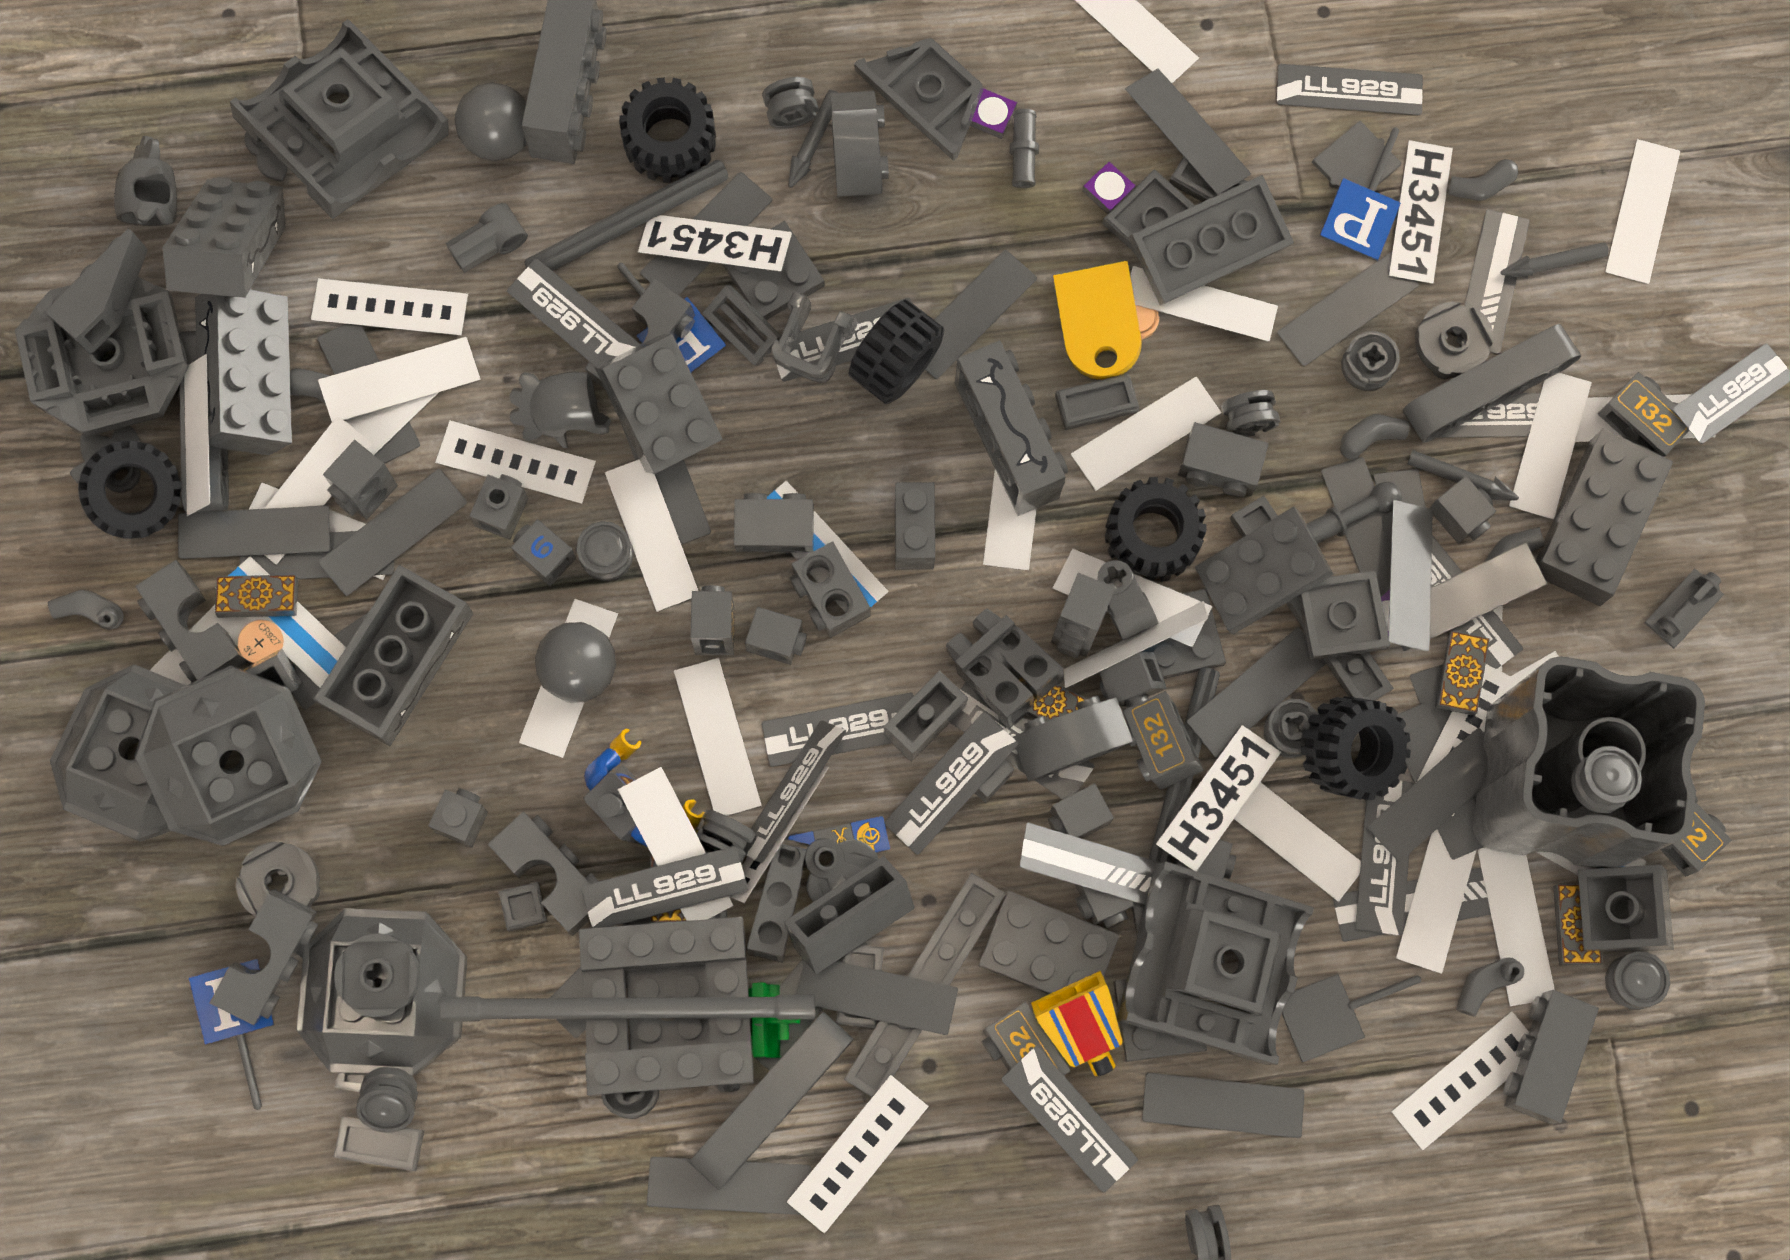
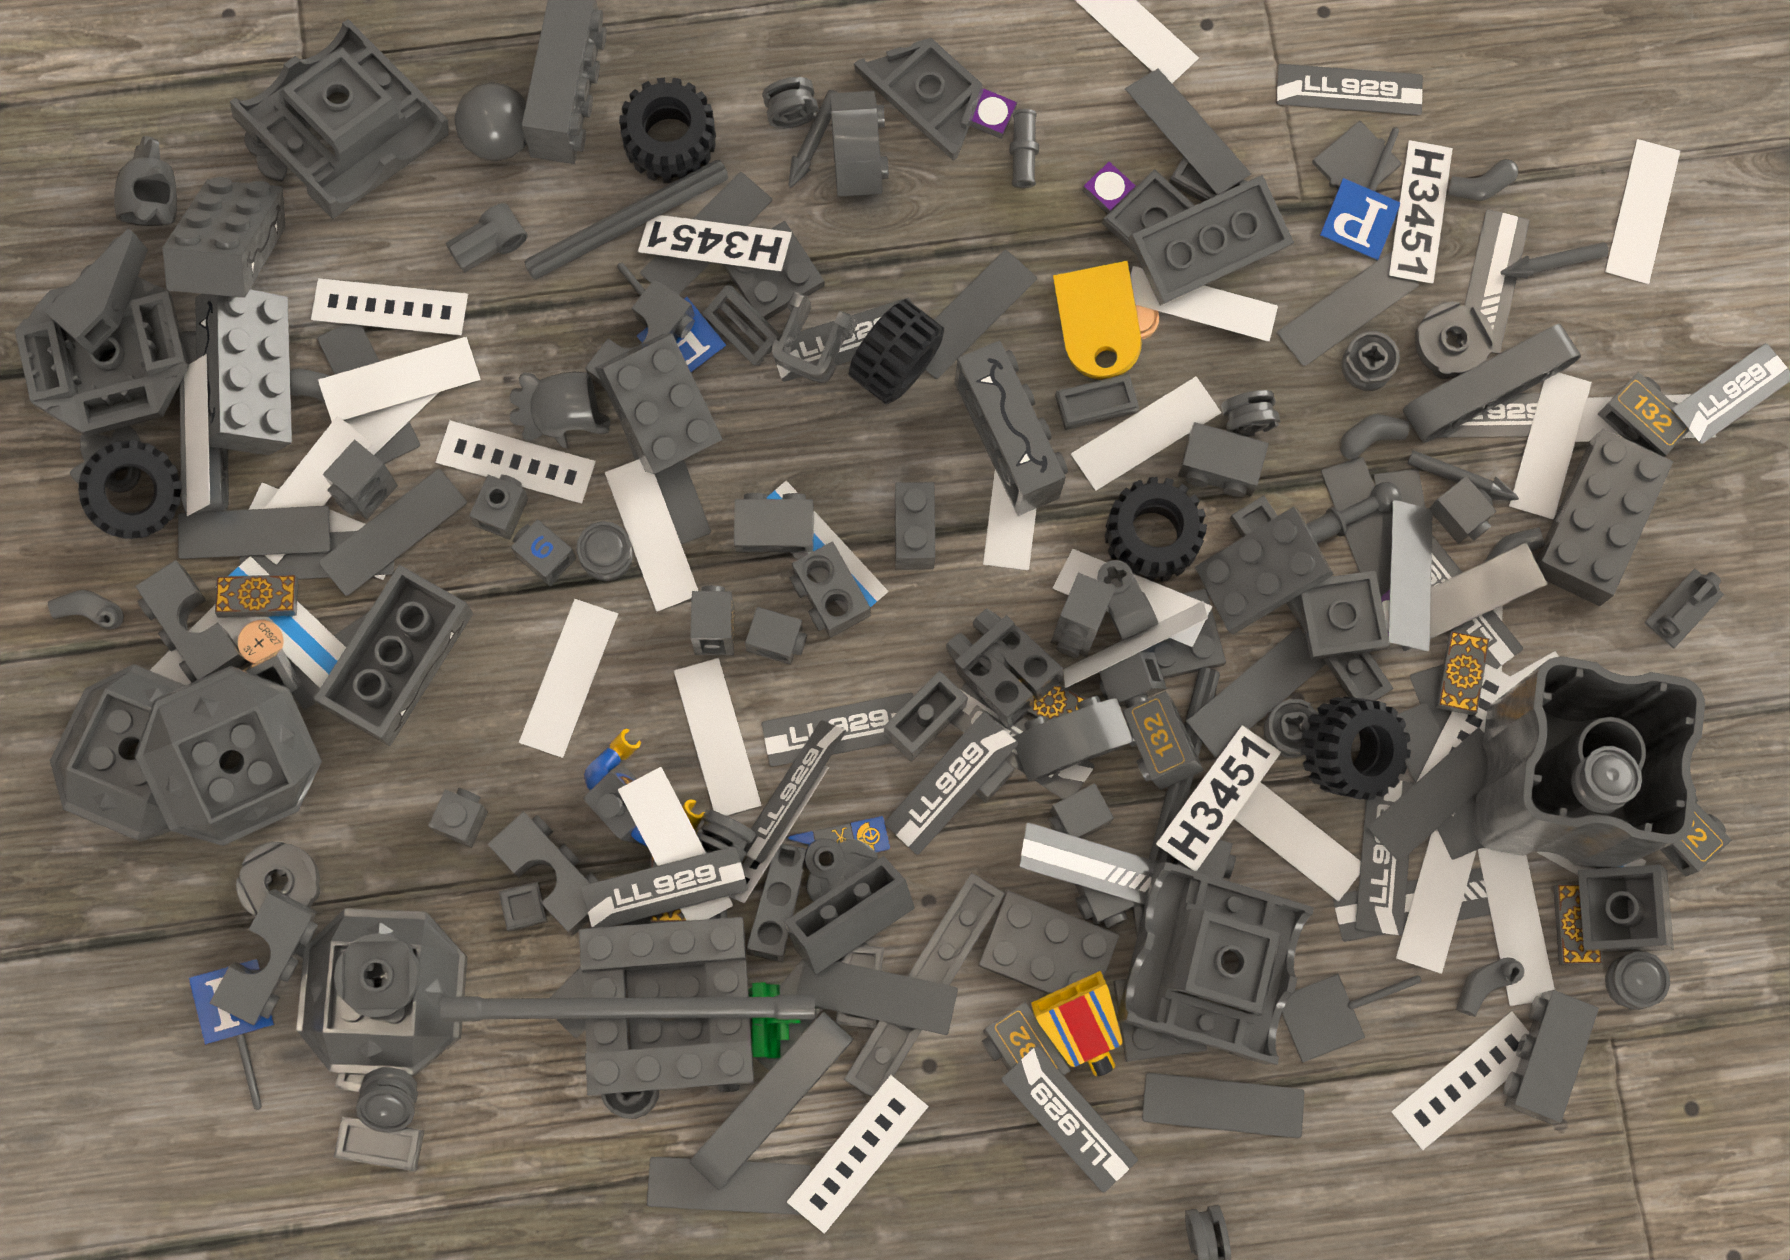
(570, 314): dark grey sticker -> none
(575, 662): dark grey piece -> none

